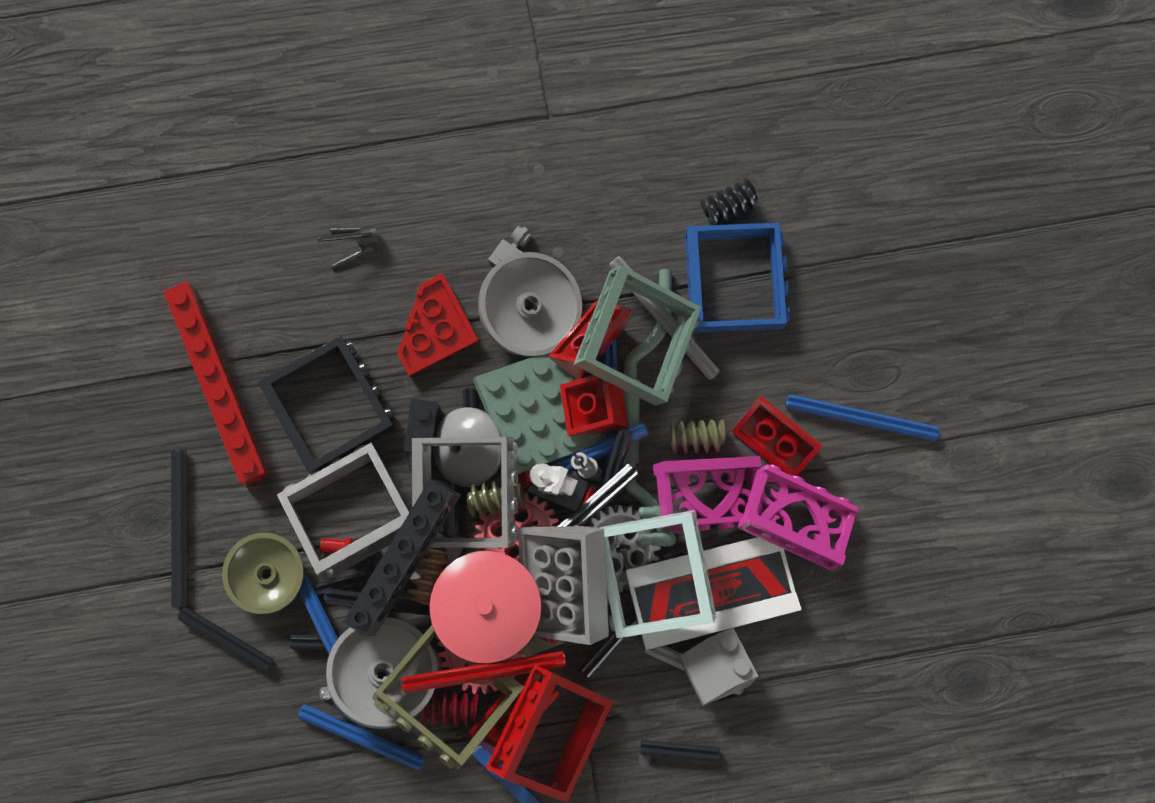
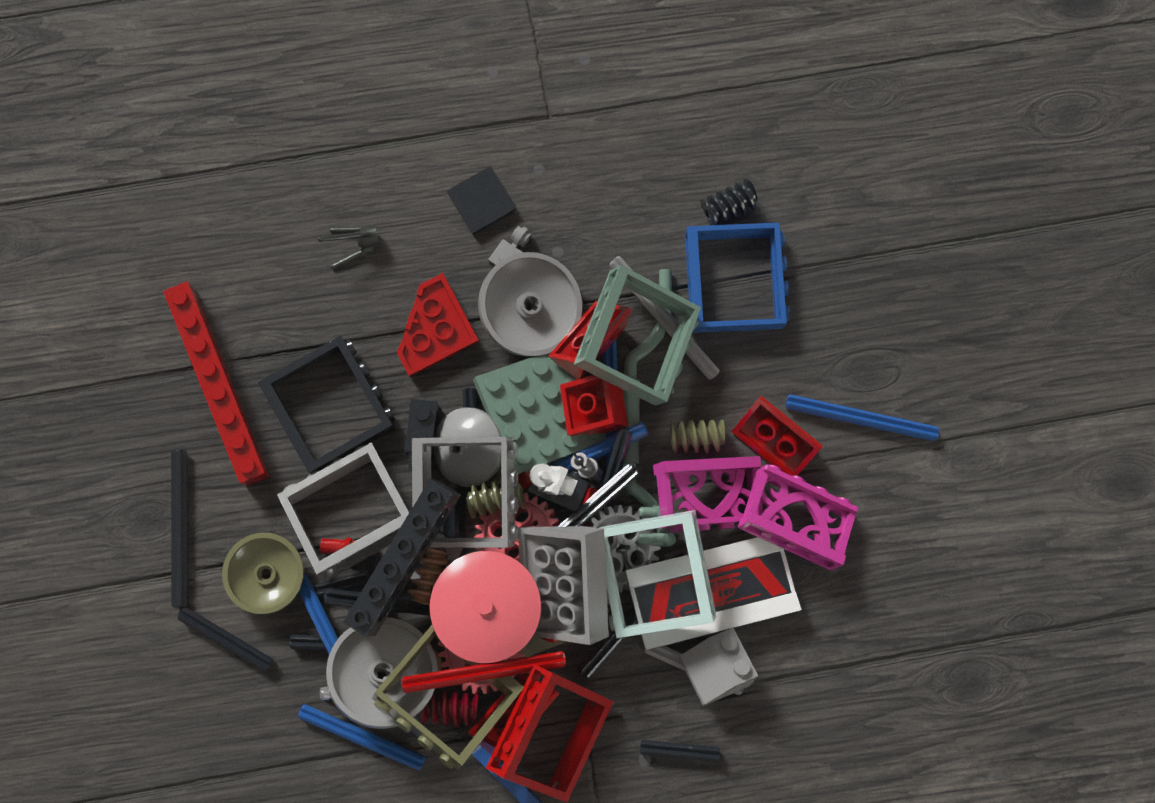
(481, 200): none -> black tile

